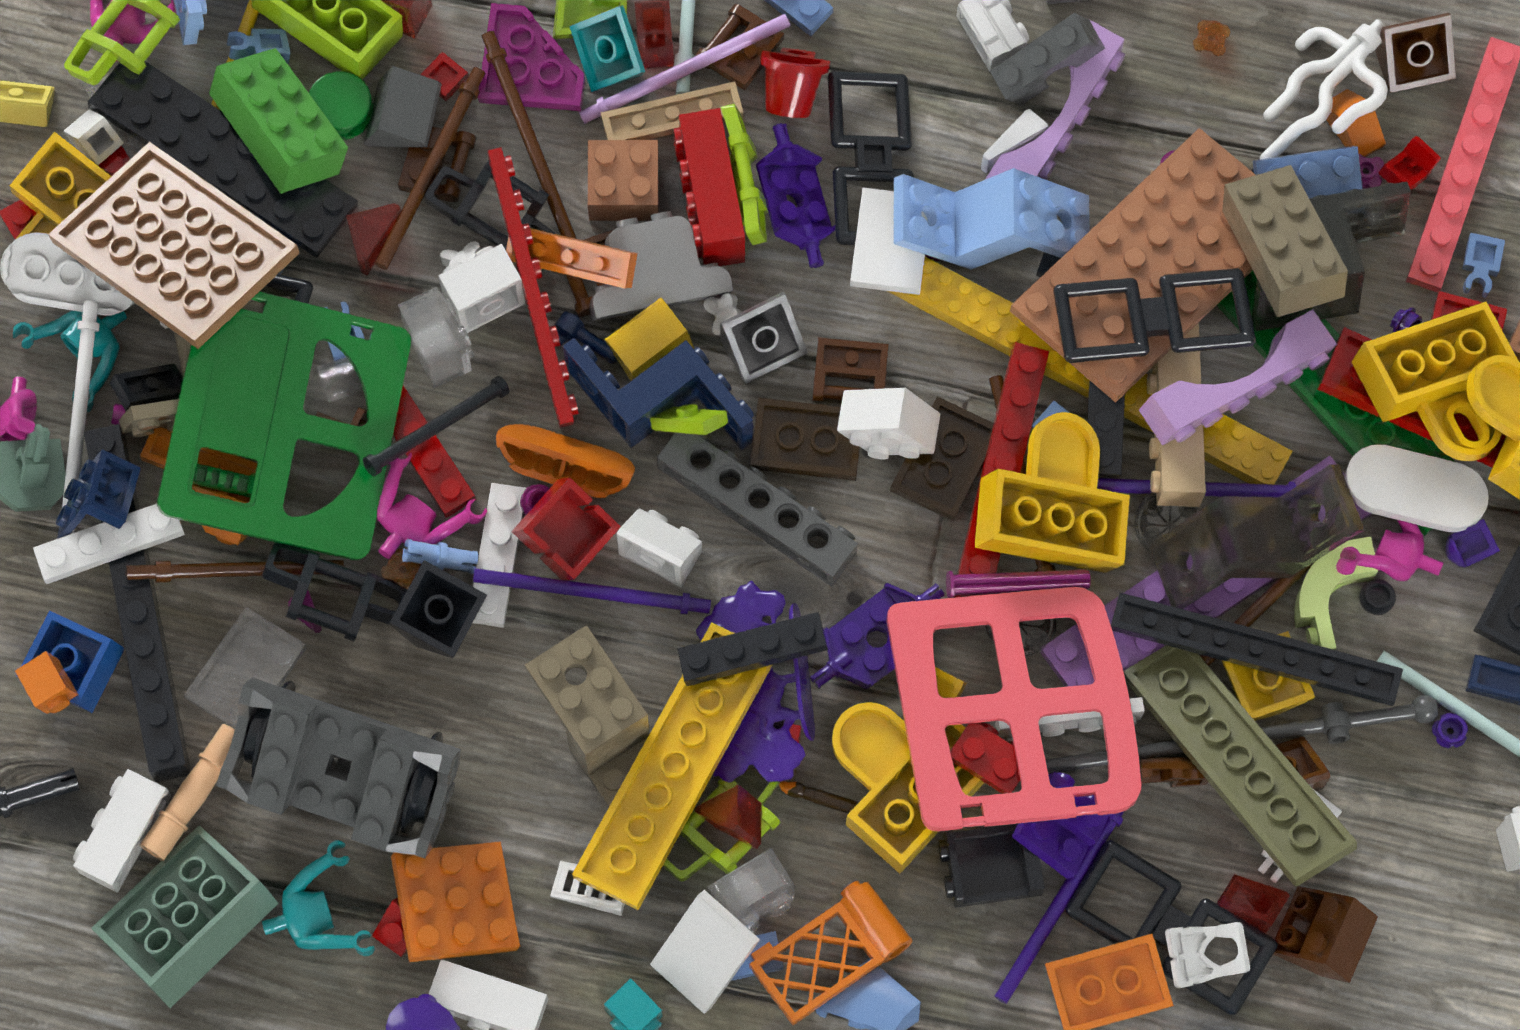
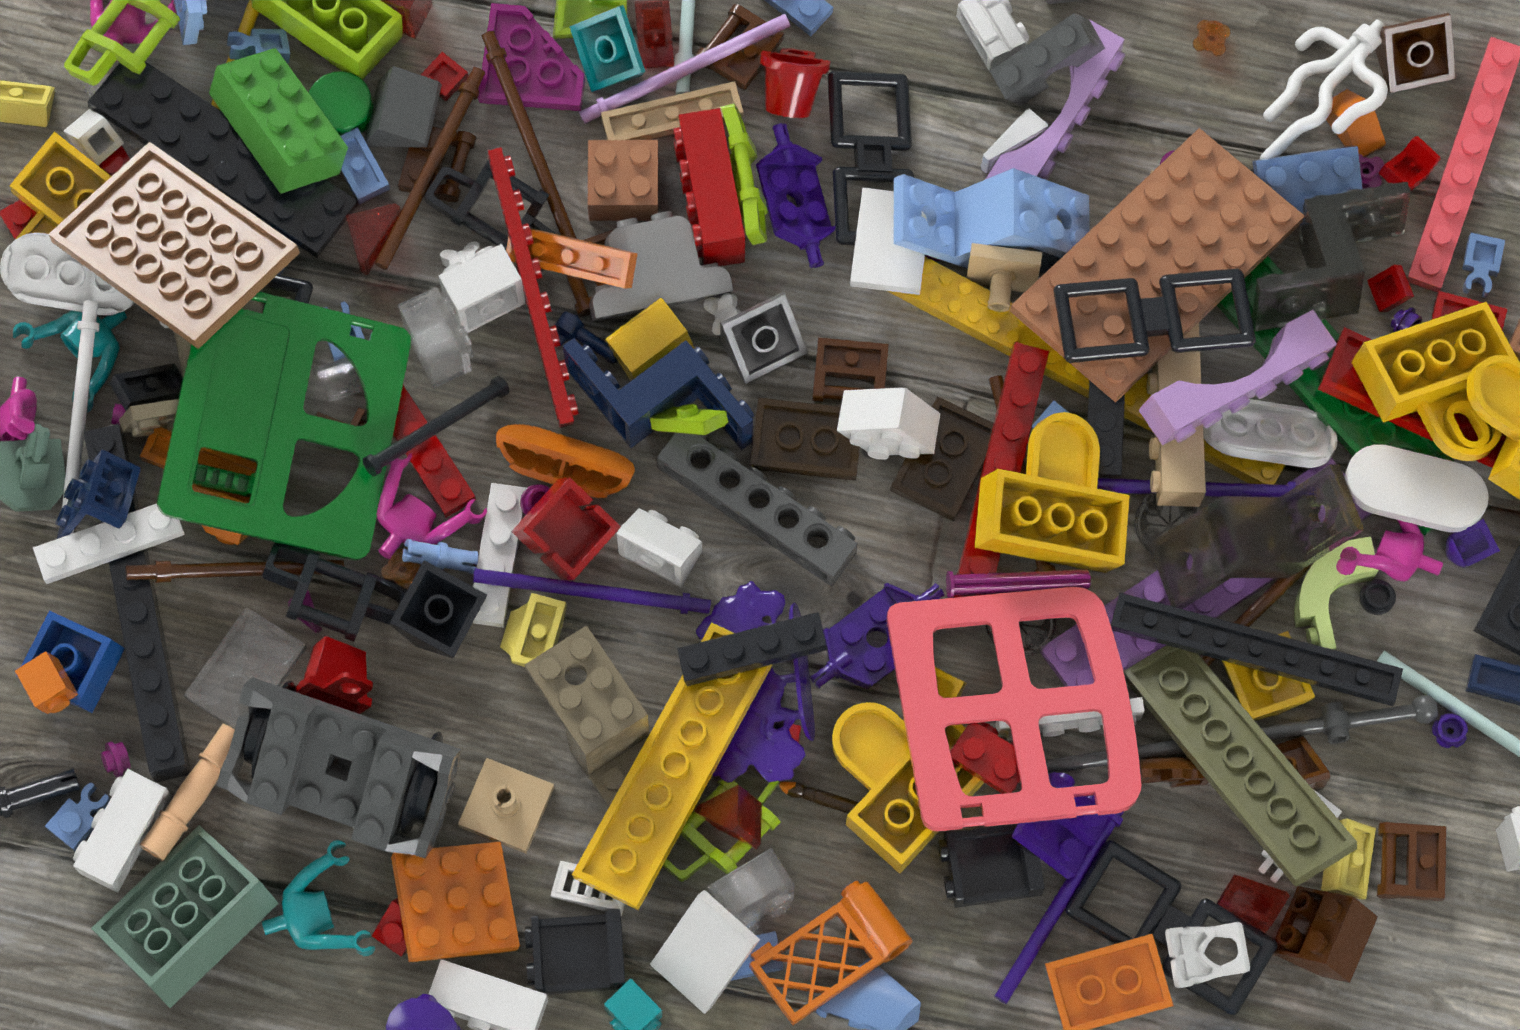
(73, 820): none -> medium blue plate
(115, 758): none -> magenta plate
(337, 676): none -> red container
(362, 169): none -> medium blue plate
(506, 805): none -> tan tile
(533, 628): none -> light yellow slope
(576, 953): none -> black panel
(1003, 272): none -> tan tile
(1273, 435): none -> white tile
(1284, 241): dark tan brick -> none
(1352, 872): none -> light yellow slope
(1390, 288): none -> red plate
(1423, 864): none -> reddish brown plate

